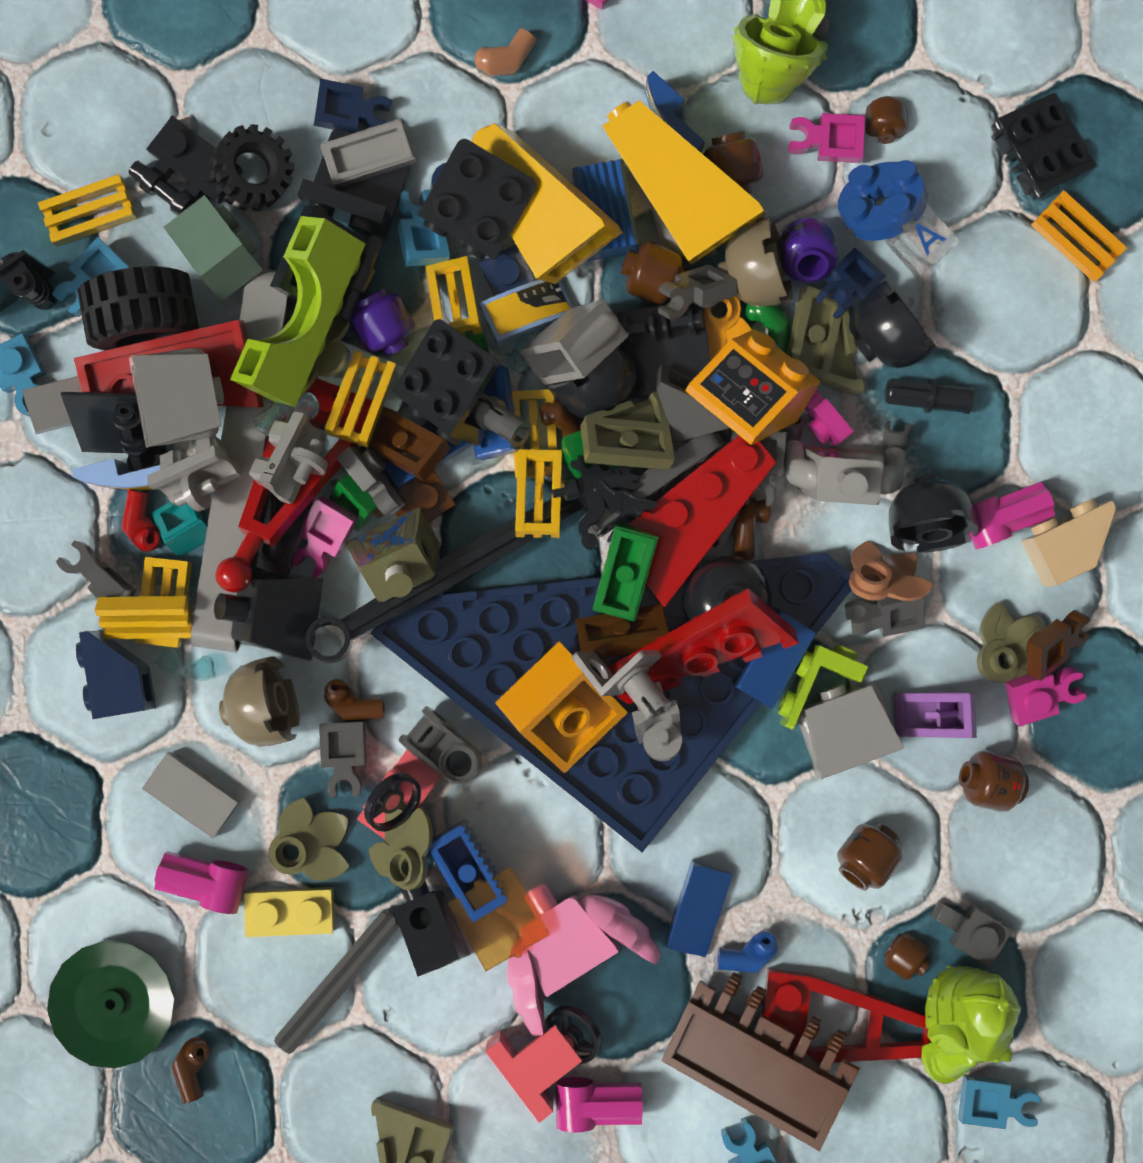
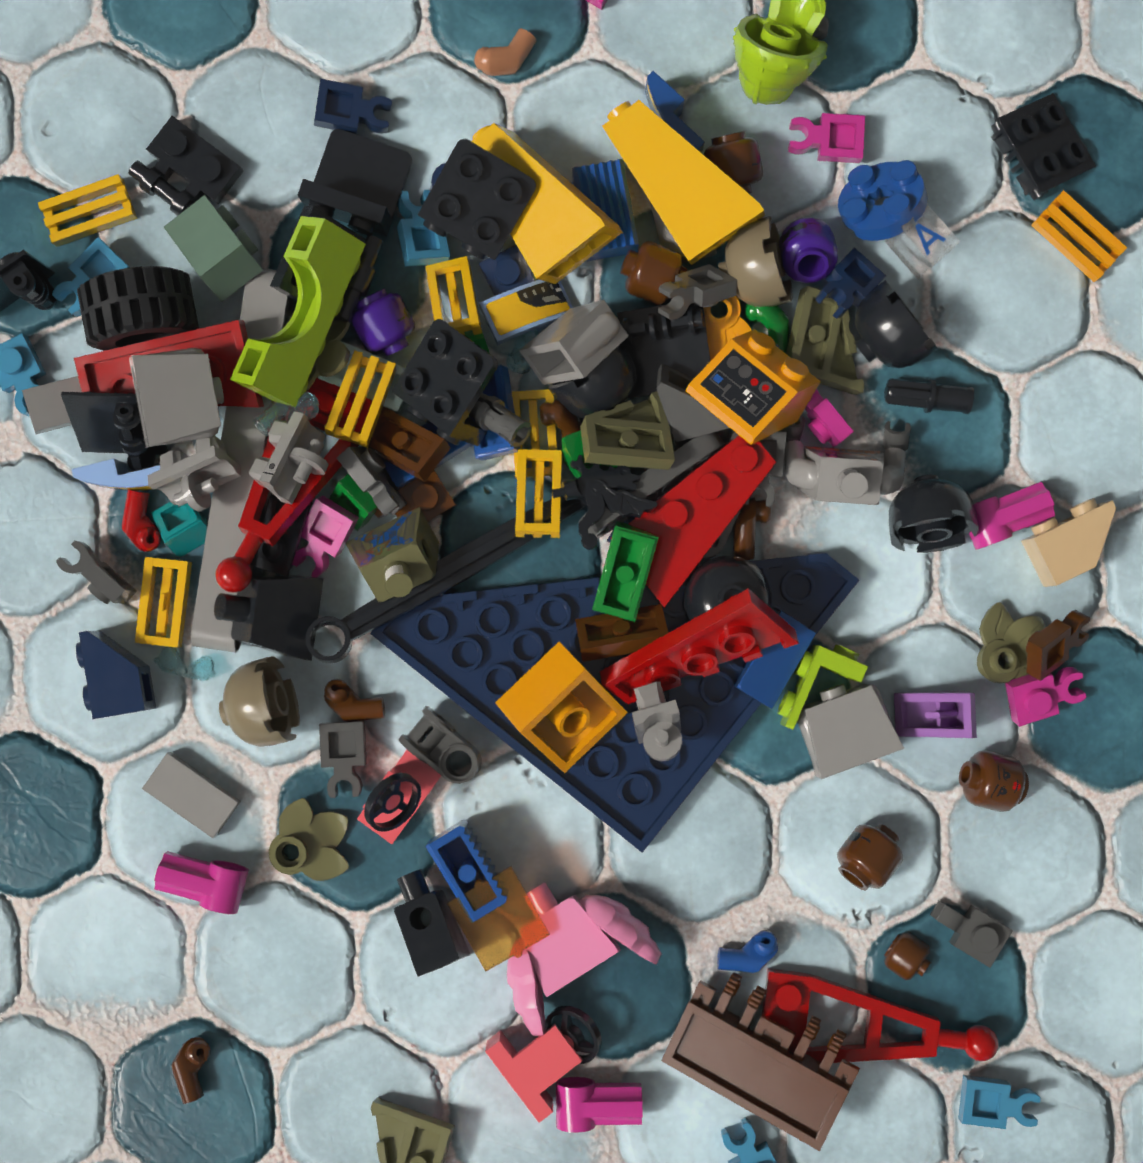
(84, 1011): dark green piece -> none
(144, 617): yellow tile -> none
(263, 145): black tyre -> none
(289, 912): light yellow plate -> none
(337, 981): dark grey axle -> none
(368, 153): light grey tile -> none
(404, 850): olive plate -> none
(630, 678): light grey bracket -> none
(698, 909): blue slope -> none
(886, 119): reddish brown piece -> none
(886, 576): nougat plate -> none
(888, 615): dark grey plate -> none
(968, 1022): lime head -> none

